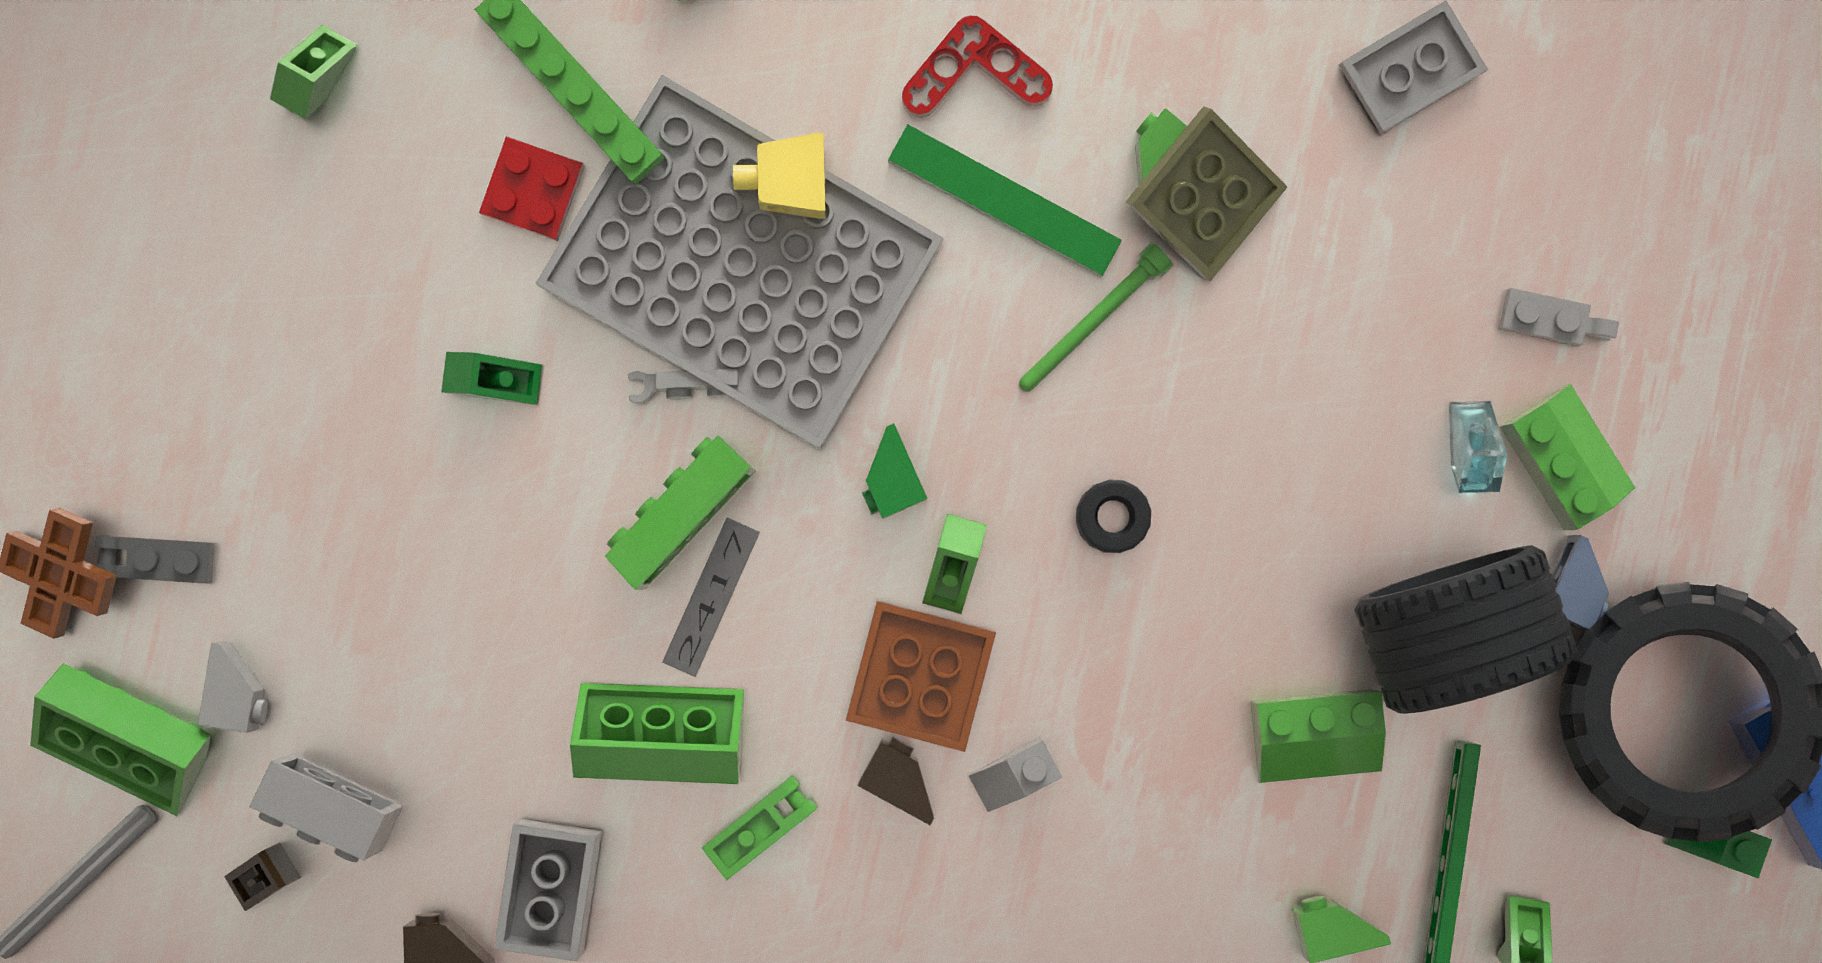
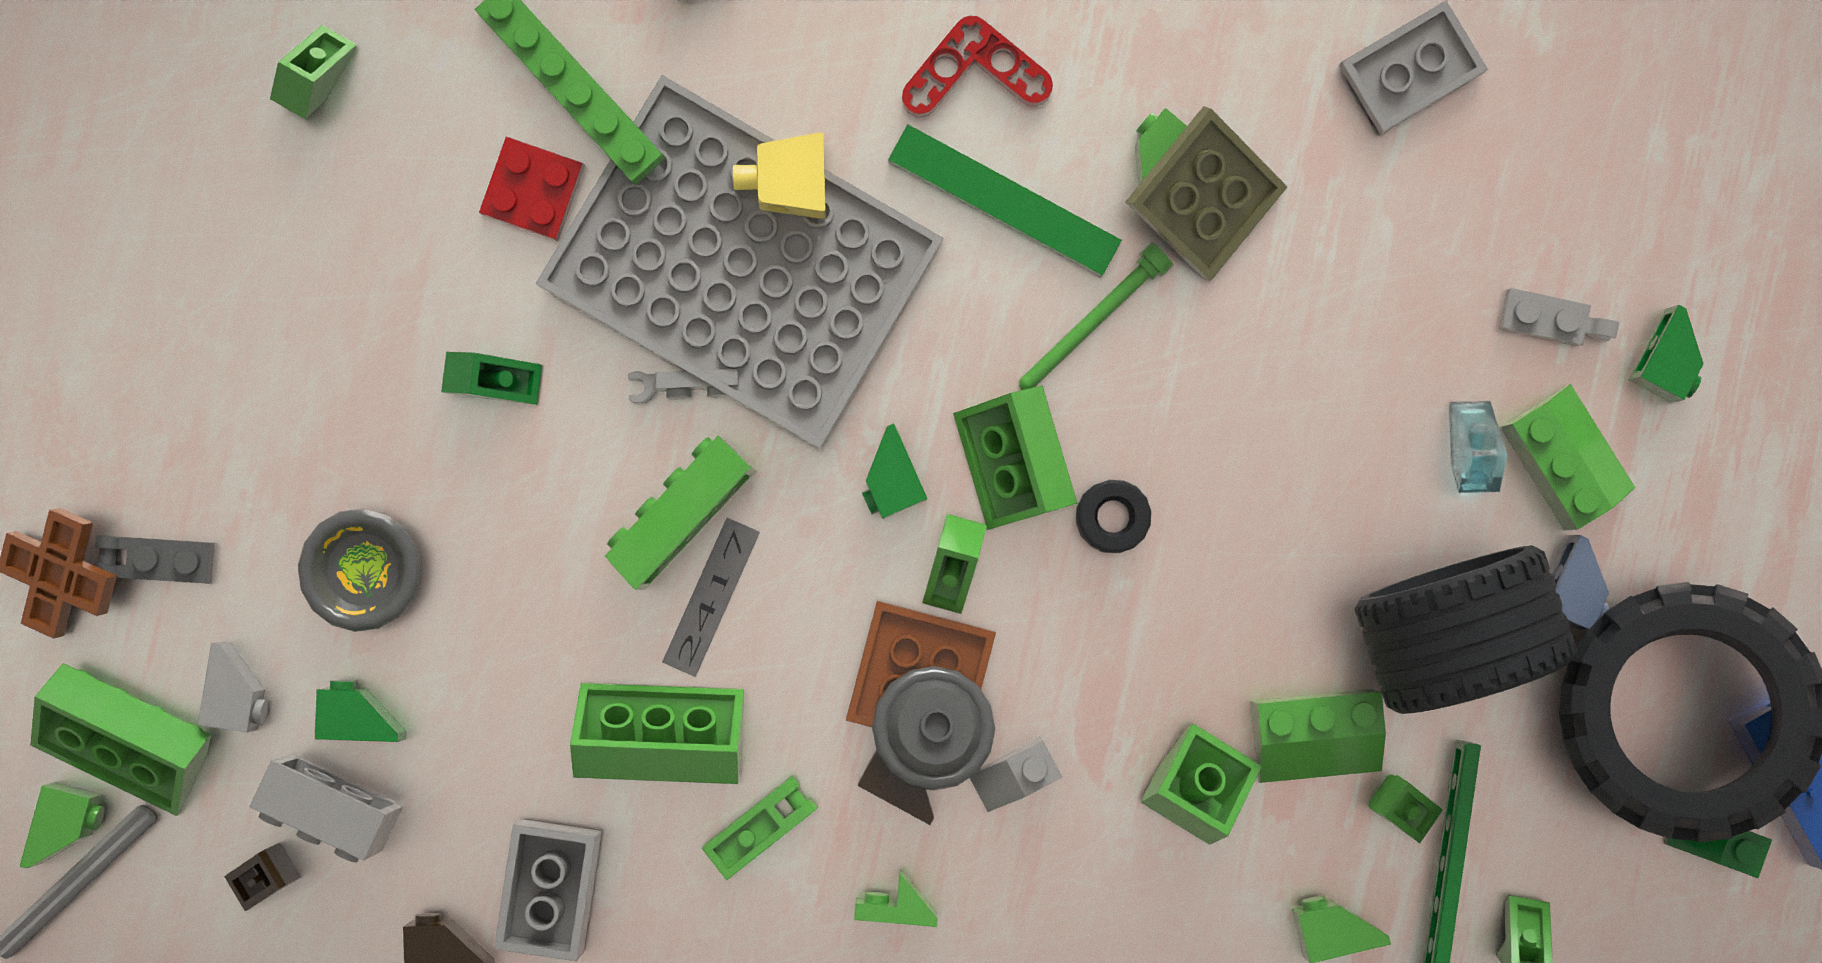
(60, 821): none -> bright green slope
(353, 715): none -> green slope
(359, 570): none -> dark grey piece
(909, 908): none -> bright green slope
(933, 728): none -> dark grey piece
(1015, 457): none -> bright green slope
(1202, 785): none -> bright green slope
(1405, 807): none -> bright green slope
(1670, 358): none -> green slope

